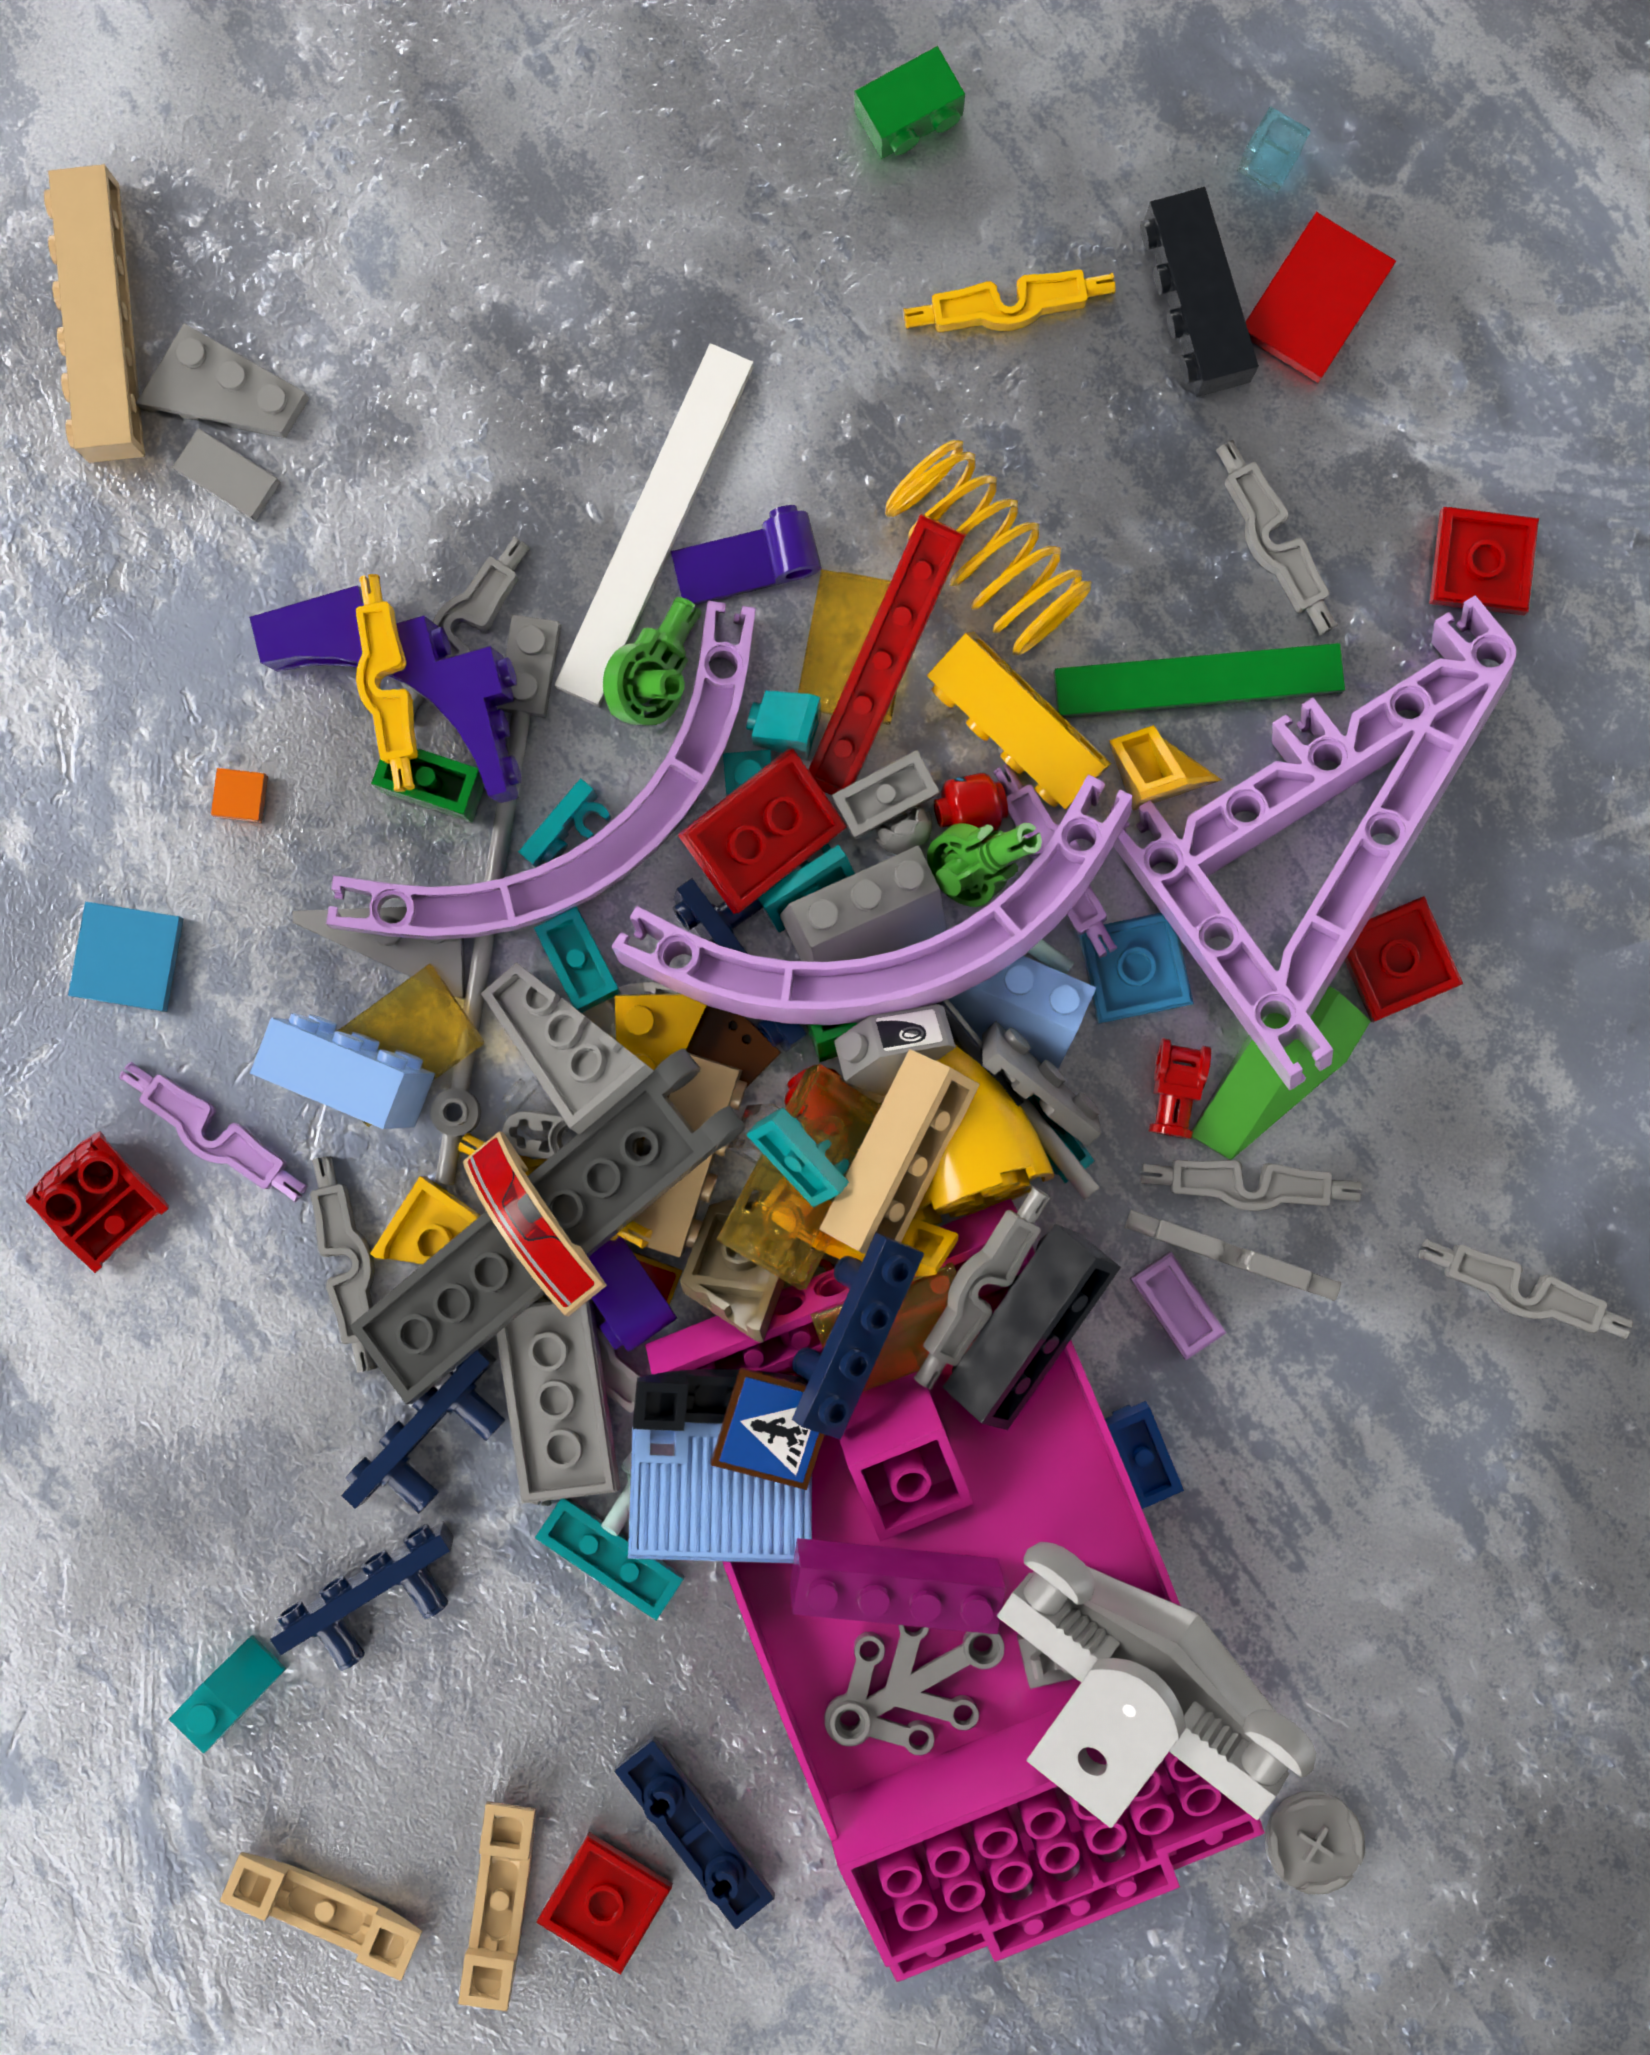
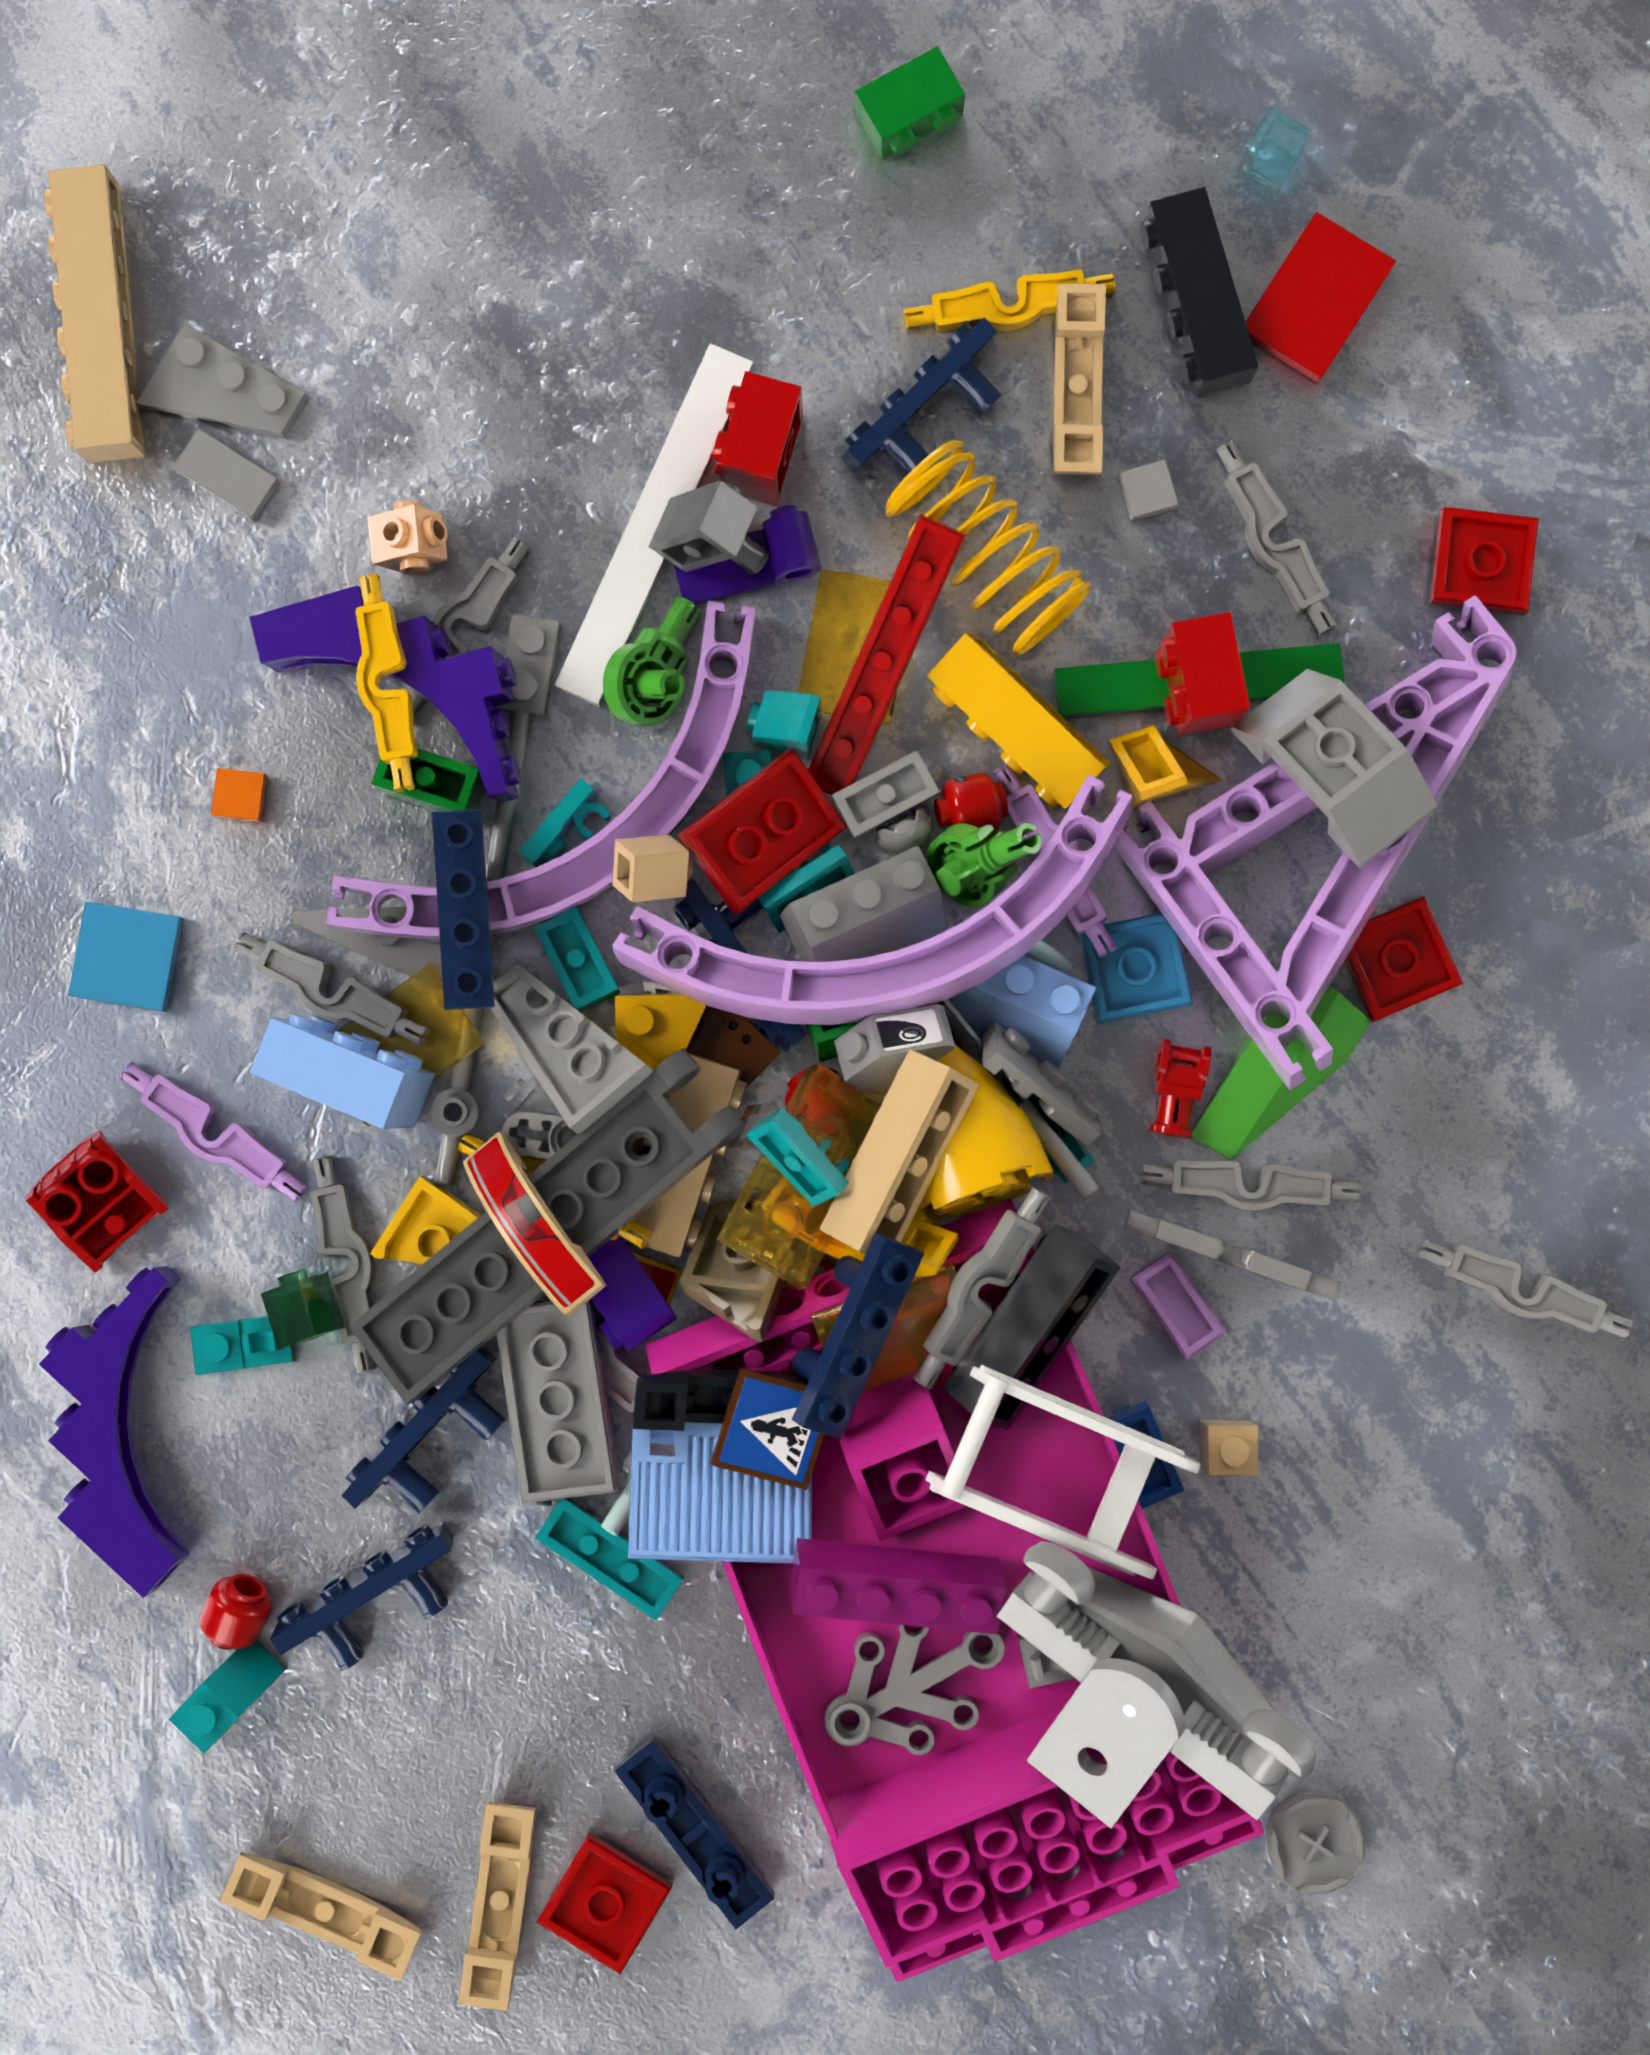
(97, 1369): none -> dark purple arch
(235, 1612): none -> red head
(236, 1346): none -> teal plate
(302, 1308): none -> clear green brick
(309, 981): none -> light grey piece
(407, 538): none -> light nougat brick
(463, 909): none -> dark blue plate
(651, 868): none -> tan brick
(708, 529): none -> dark grey brick
(759, 436): none -> red brick
(932, 375): none -> dark blue plate
(1078, 379): none -> tan slope
(1119, 1496): none -> white piece
(1148, 490): none -> light grey tile
(1202, 675): none -> red brick
(1229, 1447): none -> tan brick
(1340, 762): none -> light grey slope

